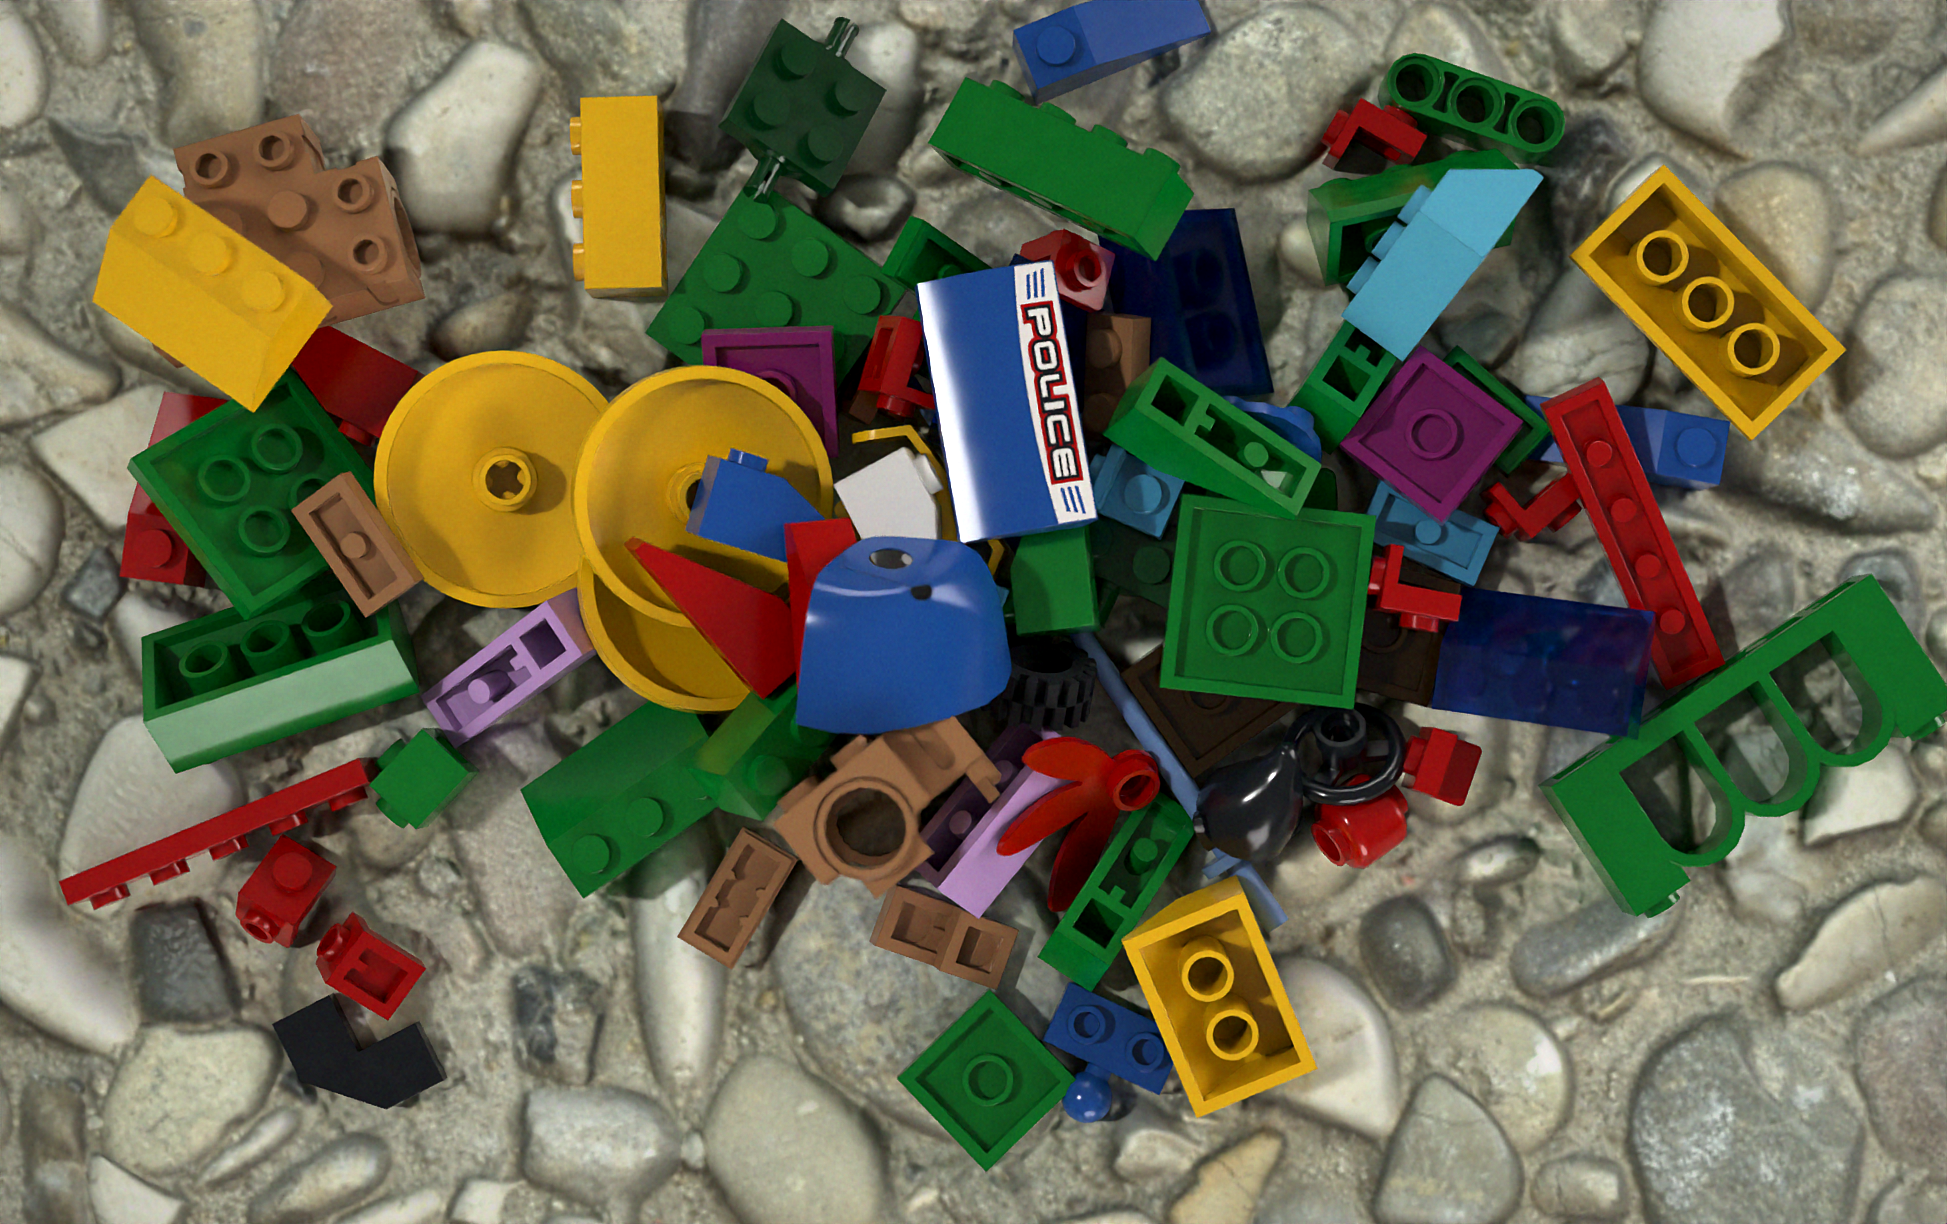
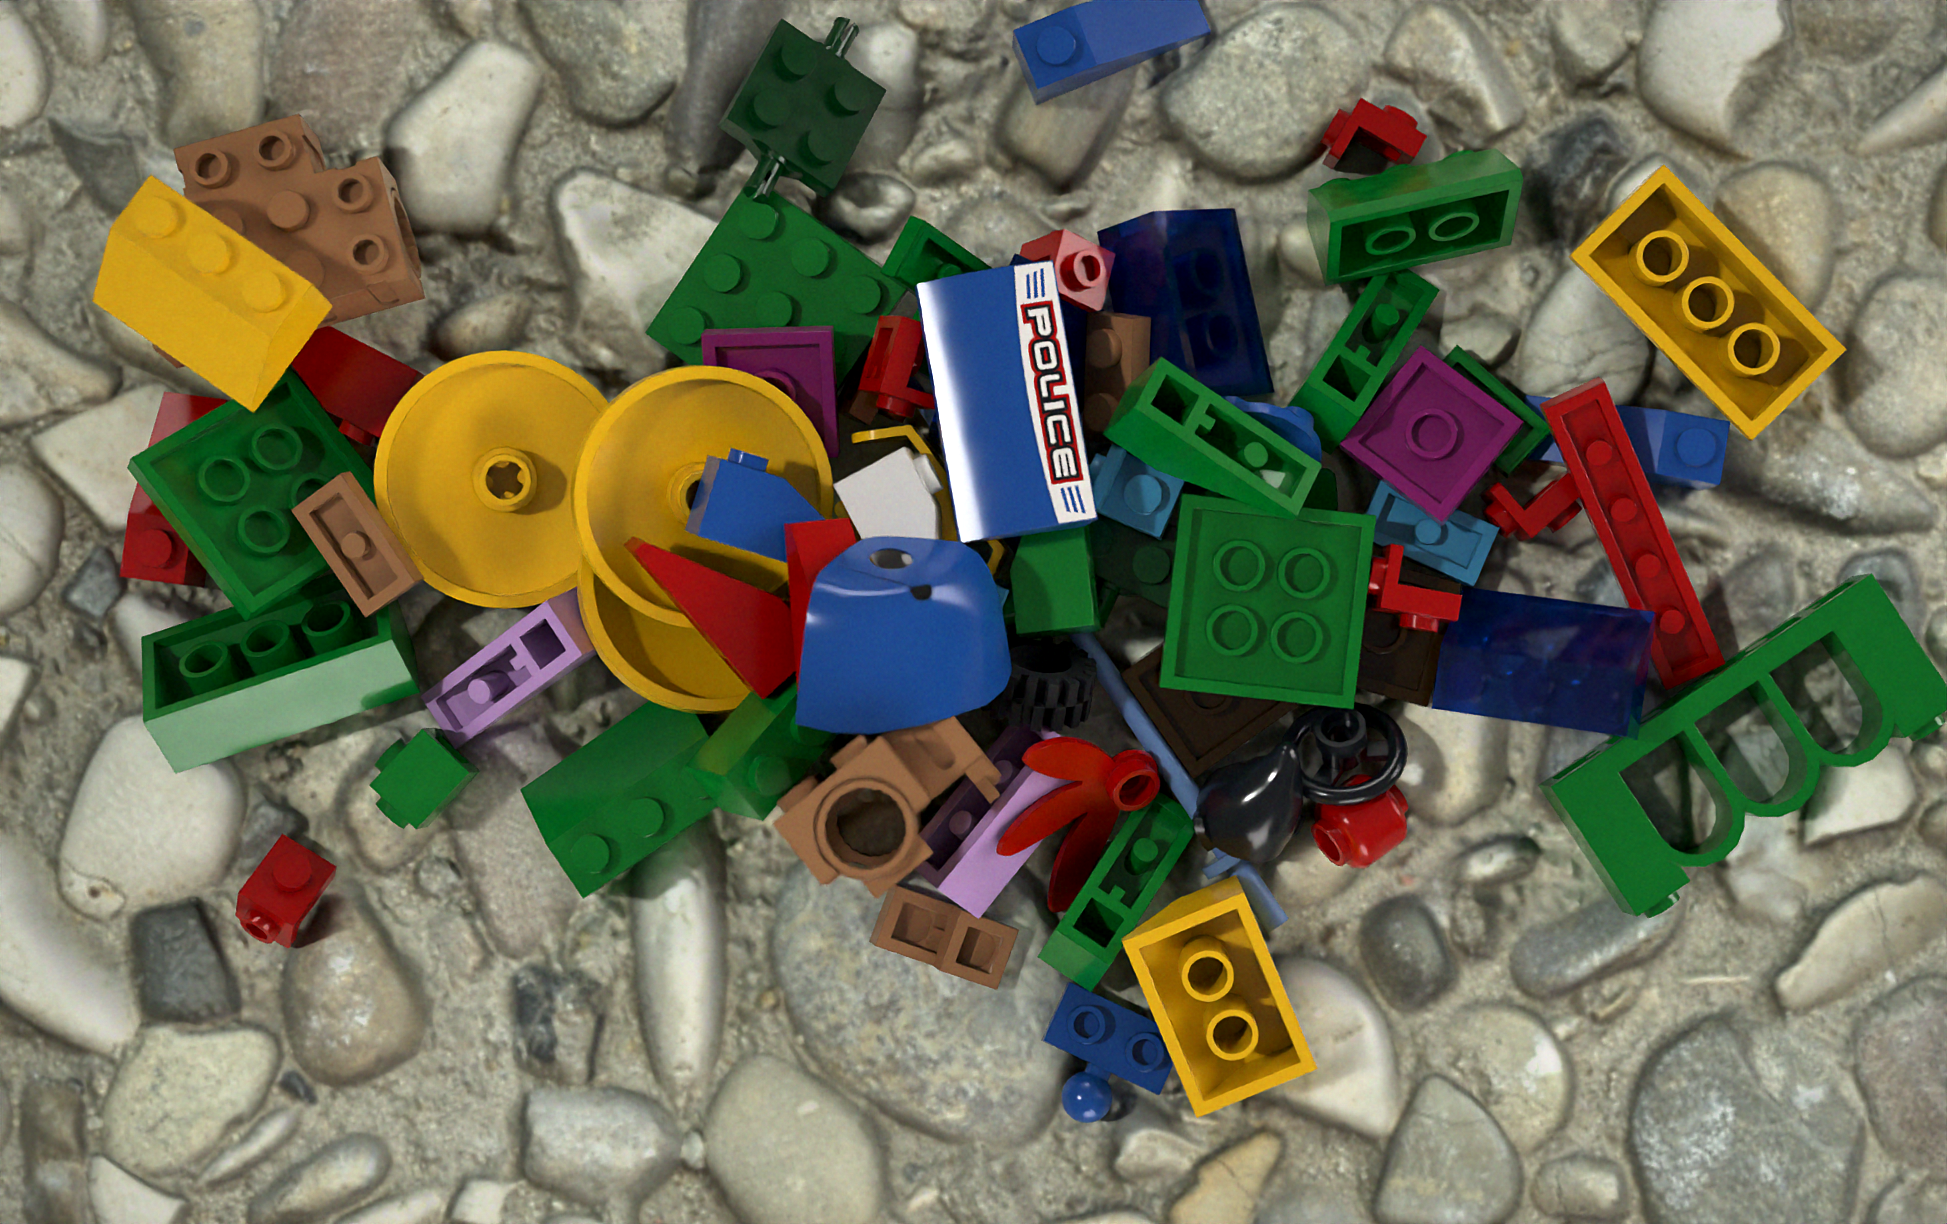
(221, 835): red plate -> none
(331, 1058): black tile -> none
(367, 966): red bracket -> none
(620, 197): yellow brick -> none
(738, 897): medium nougat plate -> none
(987, 1079): green plate -> none
(1062, 166): green brick -> none
(1435, 253): medium azure slope -> none
(1440, 765): red bracket -> none
(1500, 100): green beam -> none

